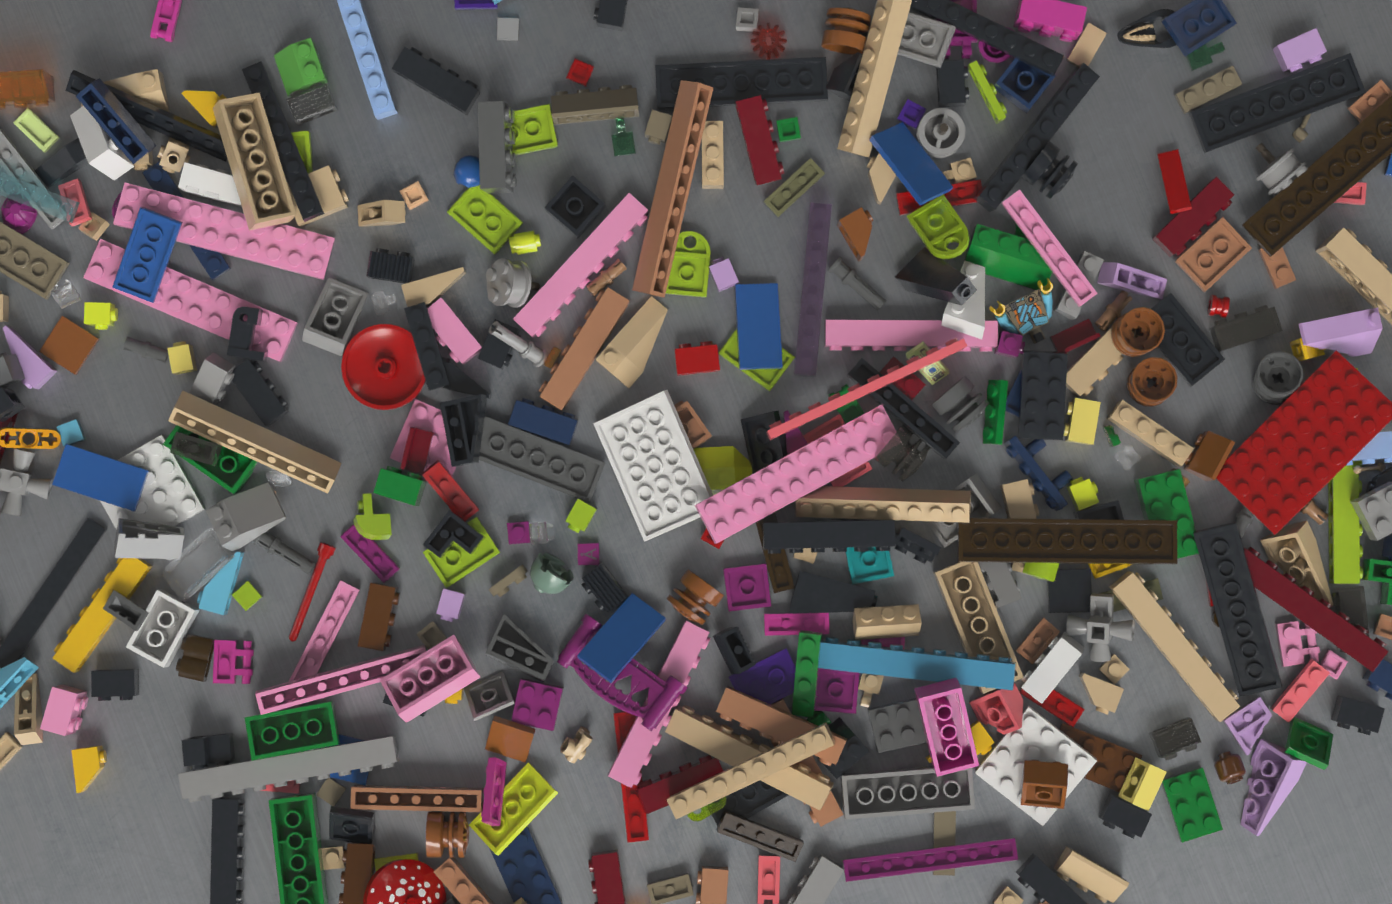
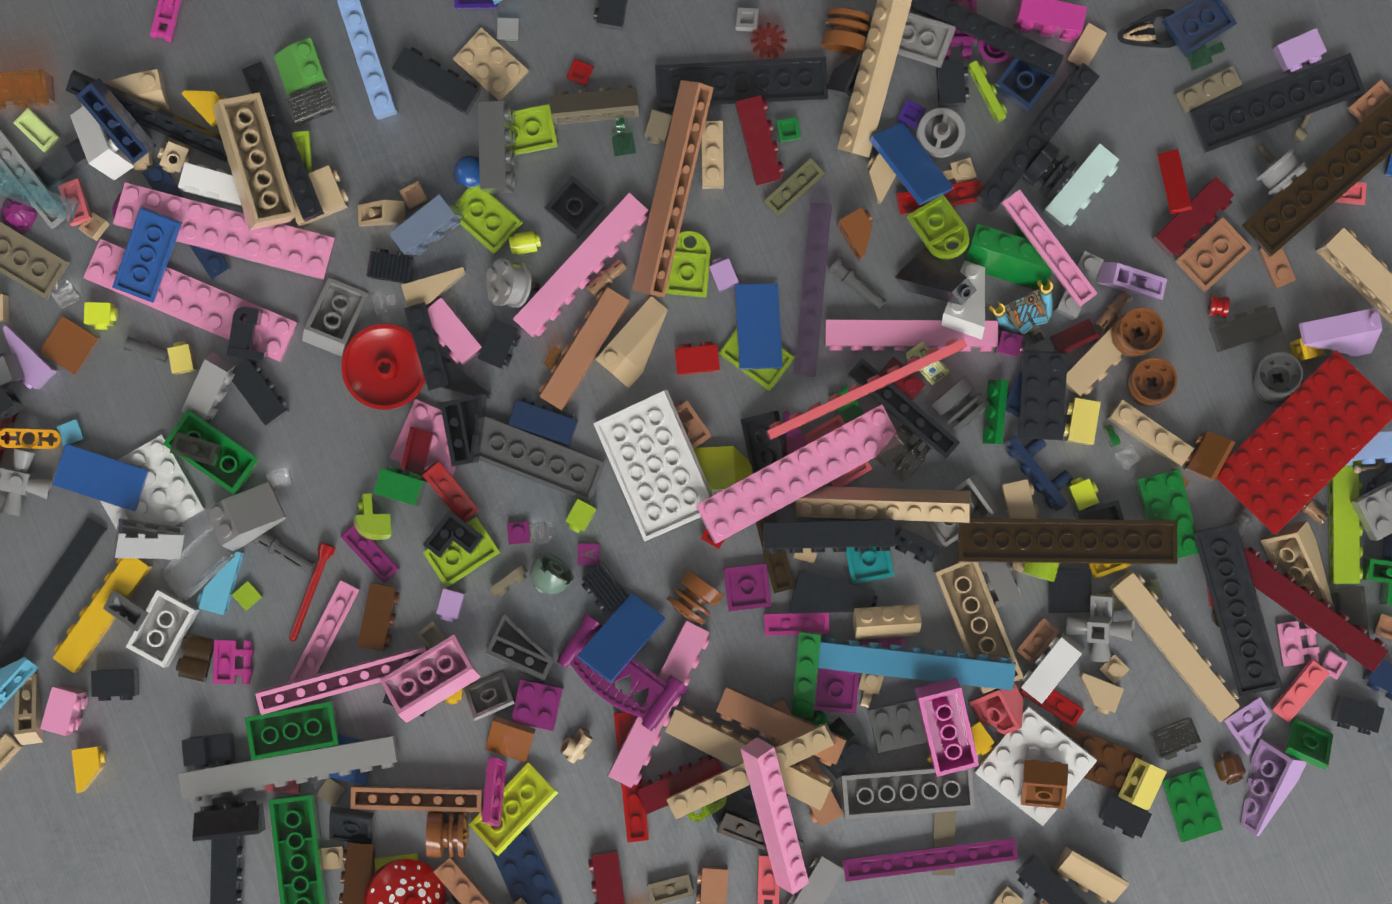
(228, 821): none -> black slope
(254, 441): tan brick -> none
(427, 225): none -> sand blue brick
(490, 65): none -> tan plate
(525, 348): light grey pin -> none
(734, 650): black brick -> none
(768, 679): dark purple plate -> none
(774, 815): none -> bright pink brick
(1082, 184): none -> light aqua brick
(1185, 342): black plate -> none

